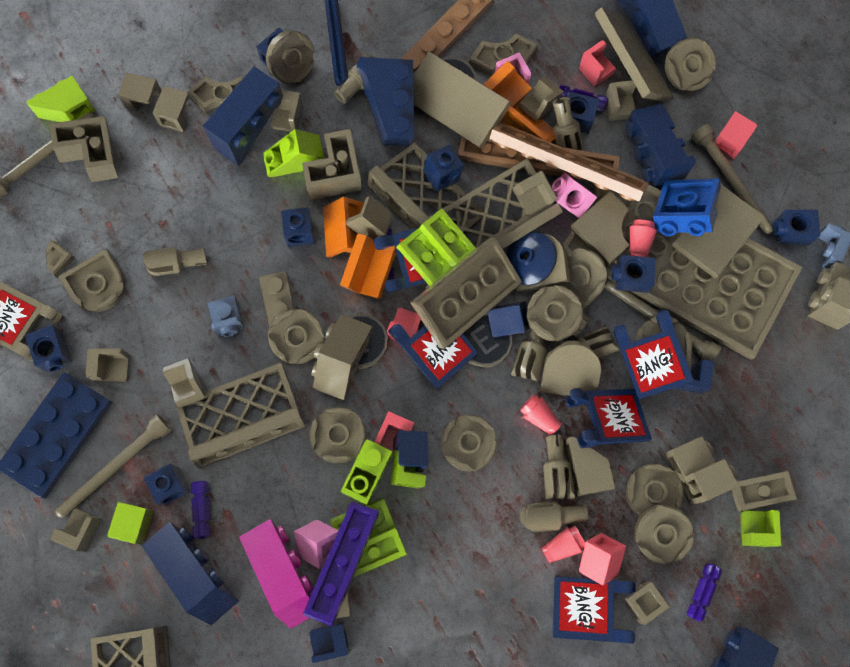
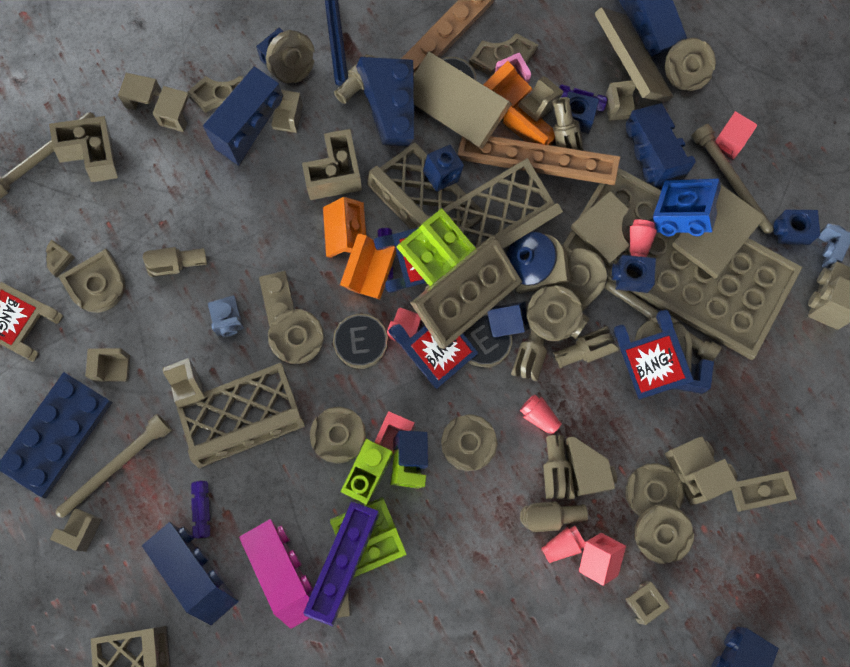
(40, 341): dark blue brick -> none
(61, 102): lime slope -> none
(130, 523): lime panel -> none
(167, 484): dark blue brick -> none
(292, 151): lime slope -> none
(297, 227): dark blue brick -> none
(314, 542): bright pink panel -> none
(329, 642): dark blue panel -> none
(340, 356): dark tan brick -> none
(372, 220): dark tan panel -> none
(534, 193): dark tan panel -> none
(561, 158): medium nougat plate -> none
(570, 367): dark tan tile -> none
(579, 200): bright pink brick -> none
(587, 610): flag -> none
(596, 65): coral panel -> none
(614, 415): flag -> none
(704, 592): dark purple axle -> none
(760, 528): lime panel -> none

